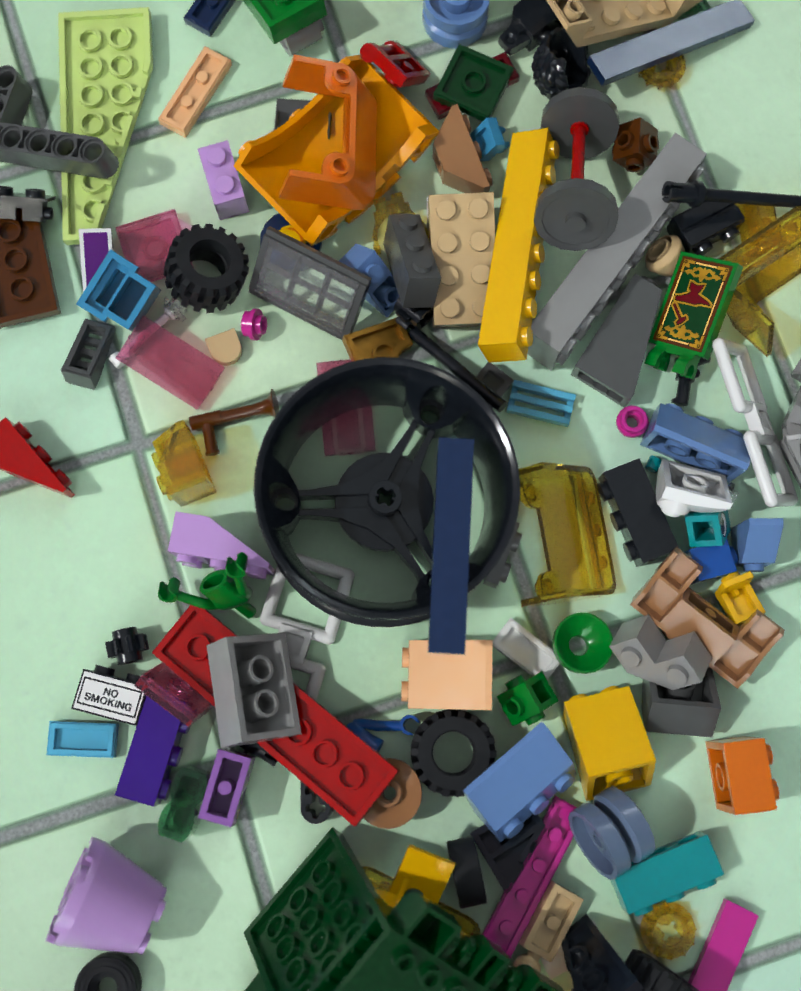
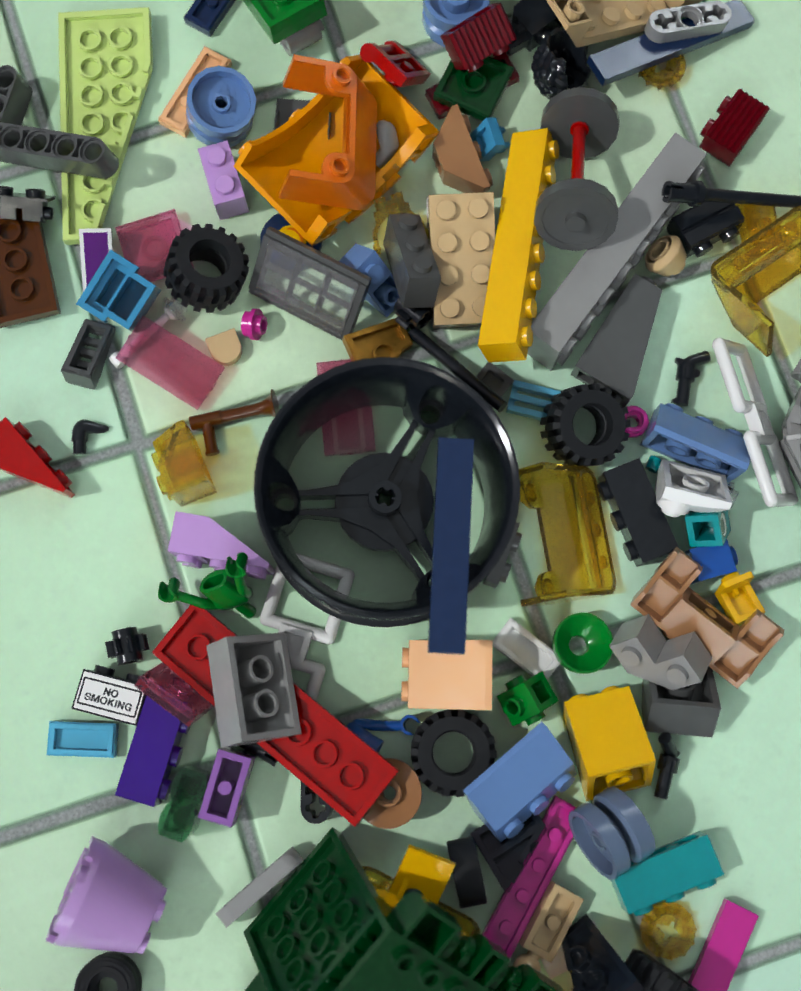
(80, 433): none -> black animal
(220, 106): none -> medium blue wheel
(259, 886): none -> light grey beam
(388, 142): none -> light grey arm
(479, 37): none -> dark red brick
(609, 425): none -> black tyre
(635, 145): reddish brown brick -> none
(668, 764): none -> black piece
(678, 30): none -> light grey beam
(692, 312): tile -> none
(733, 127): none -> dark red brick
(742, 775): orange brick -> none
(756, 542): medium blue slope -> none

